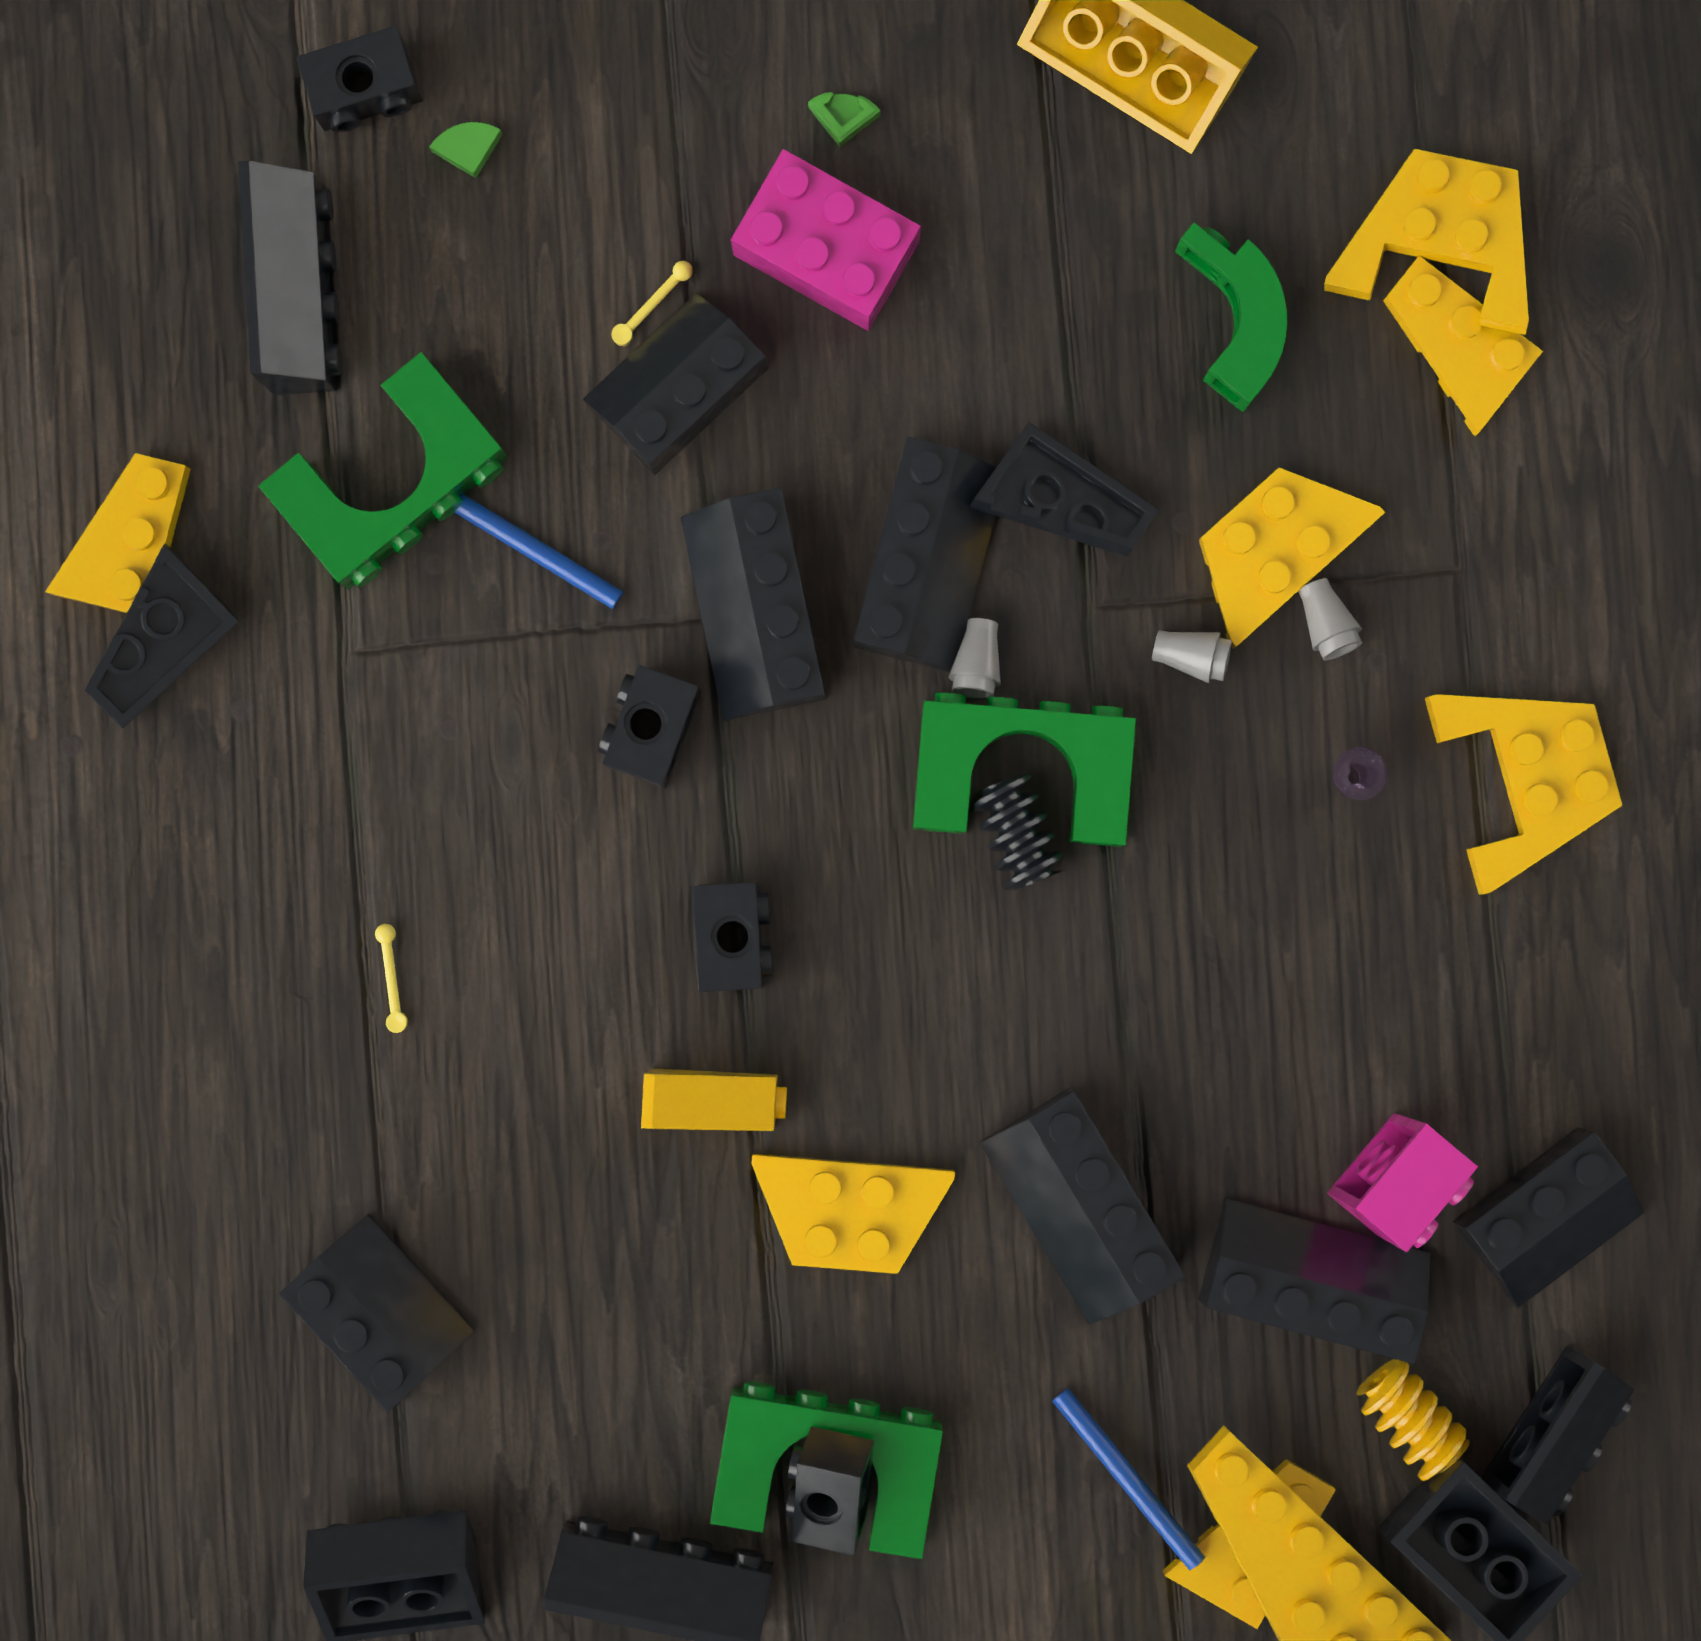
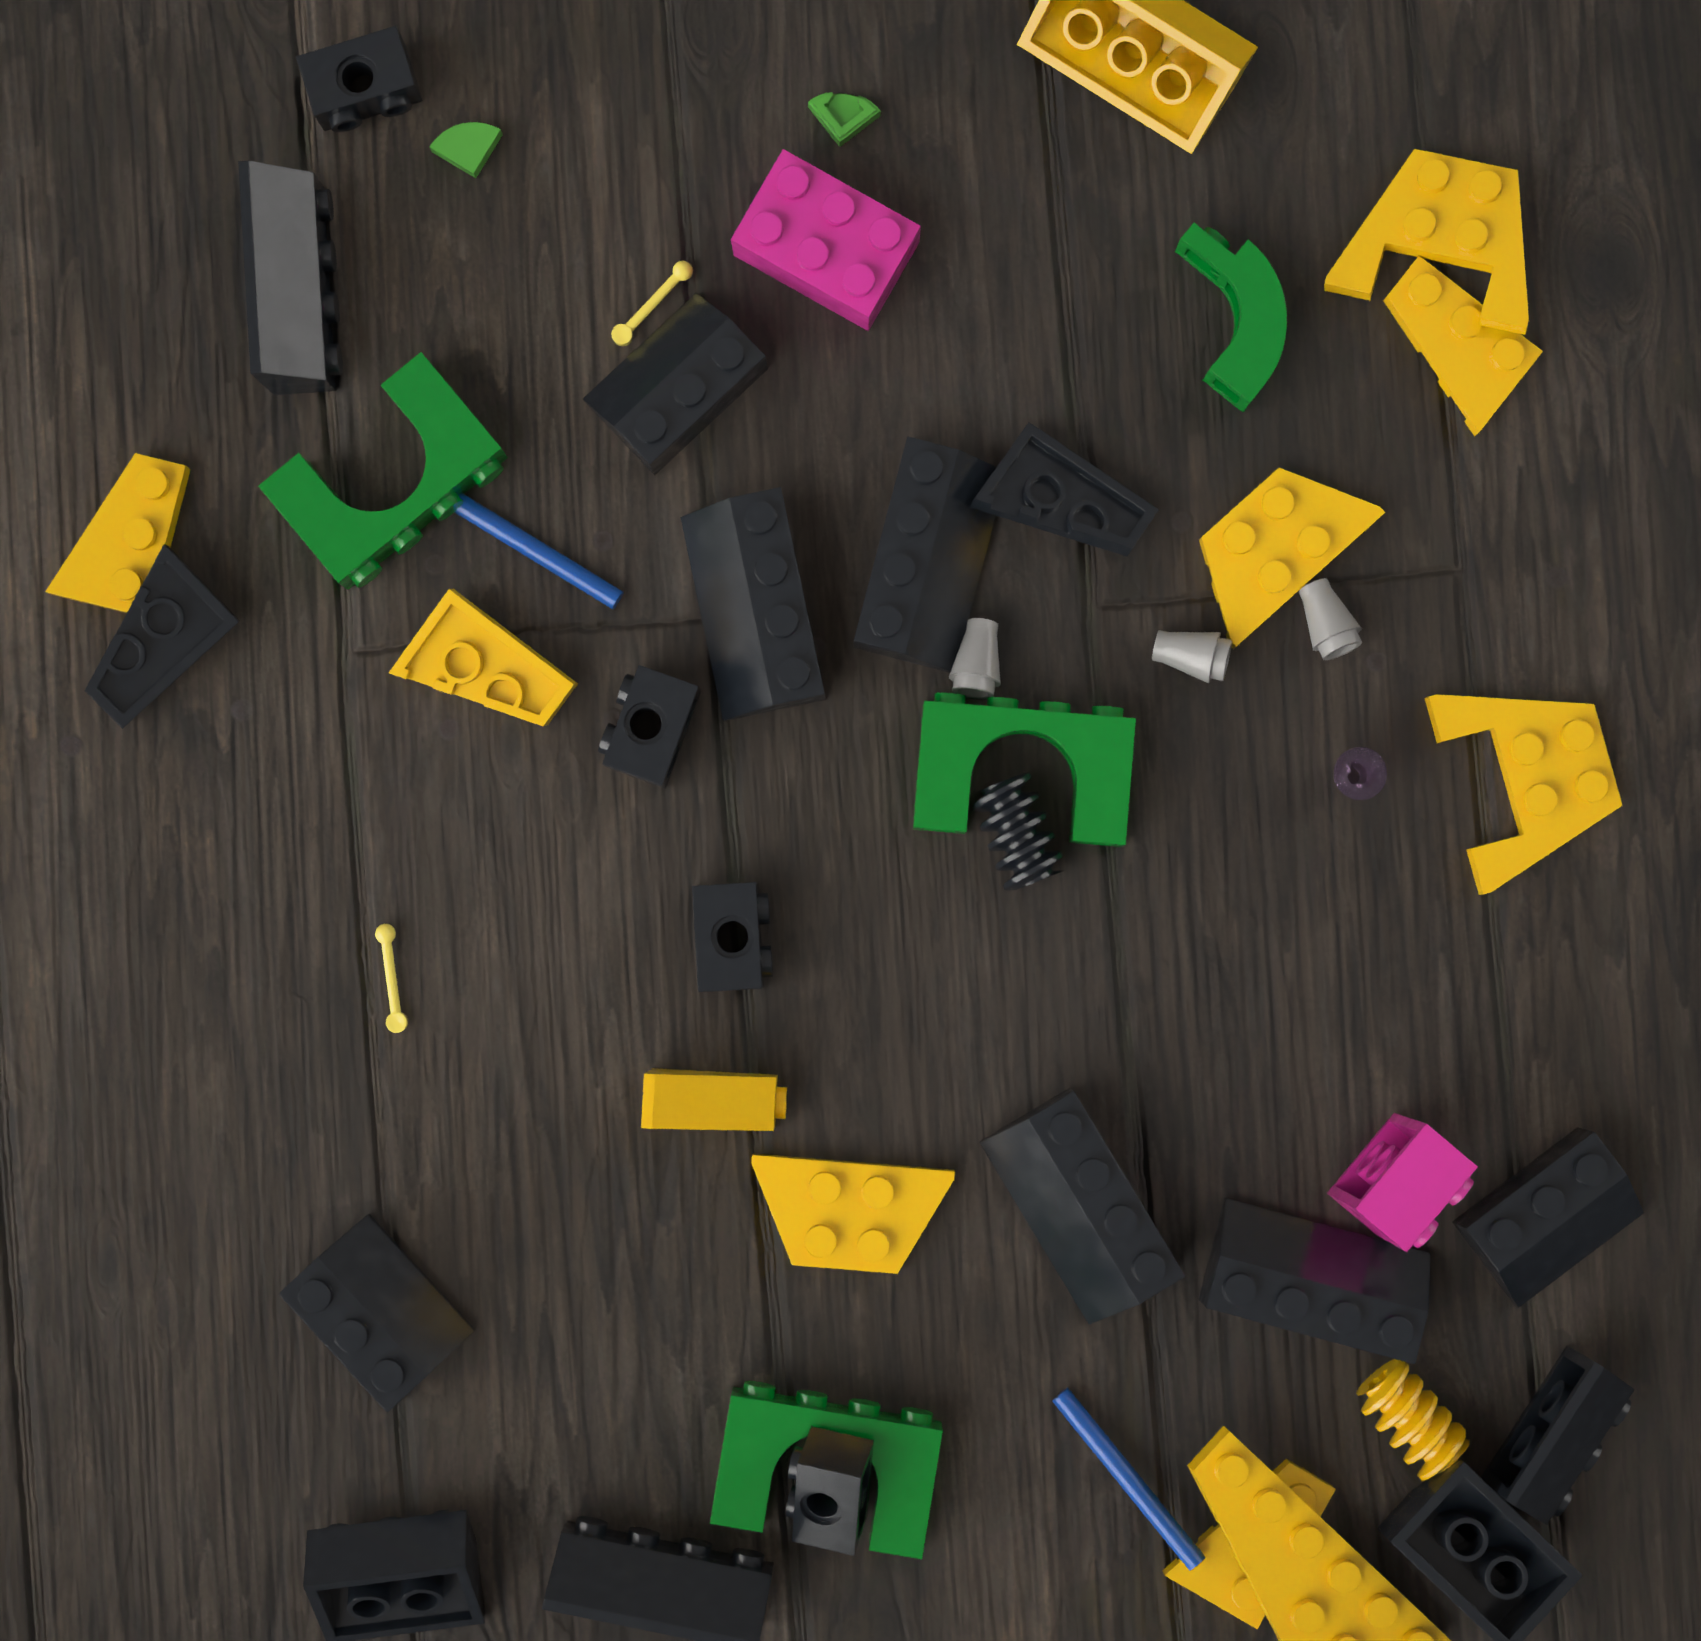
(482, 661): none -> yellow wing

